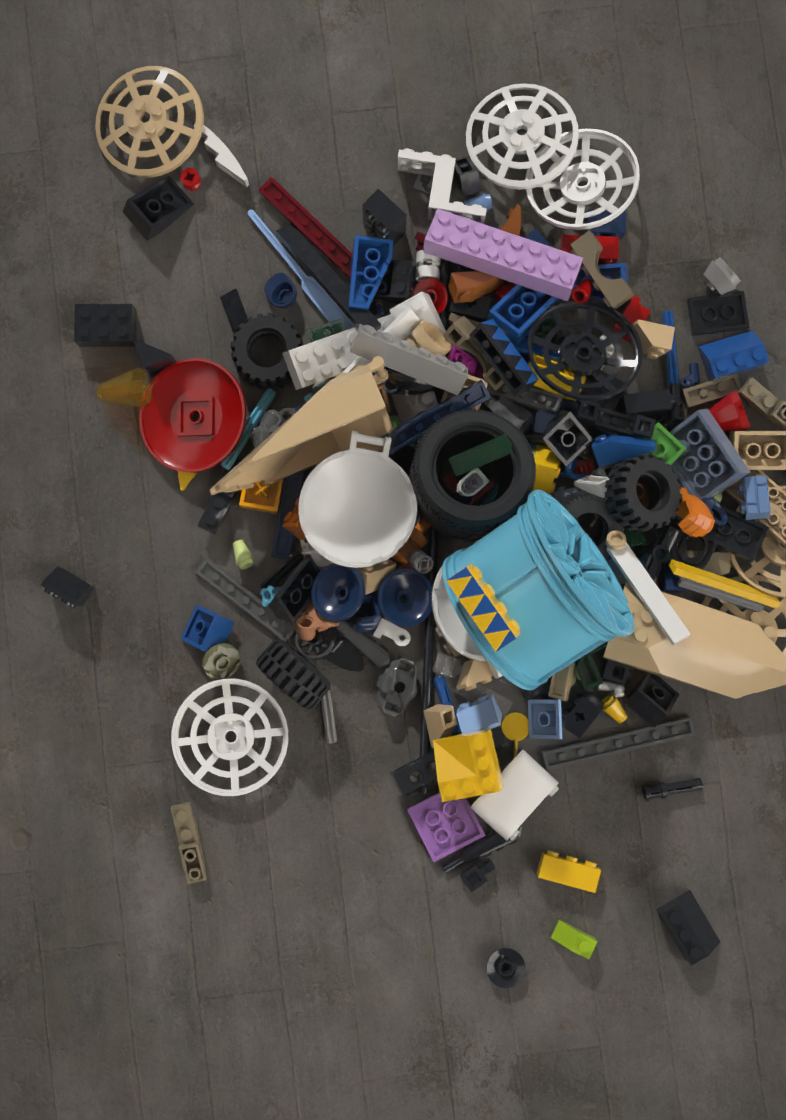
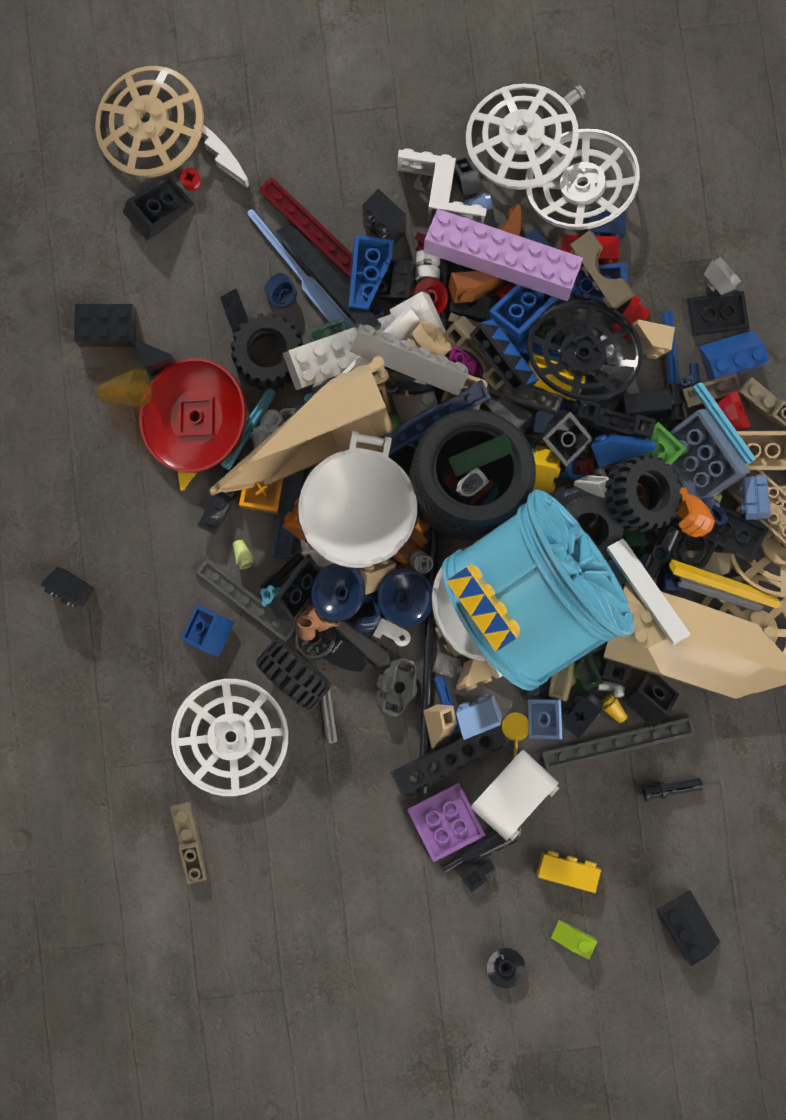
(221, 661): olive tile -> none
(467, 765): yellow slope -> none
(576, 94): none -> light grey pin
(582, 291): red cone -> none
(615, 540): tan tile -> none
(724, 423): none -> medium azure axle

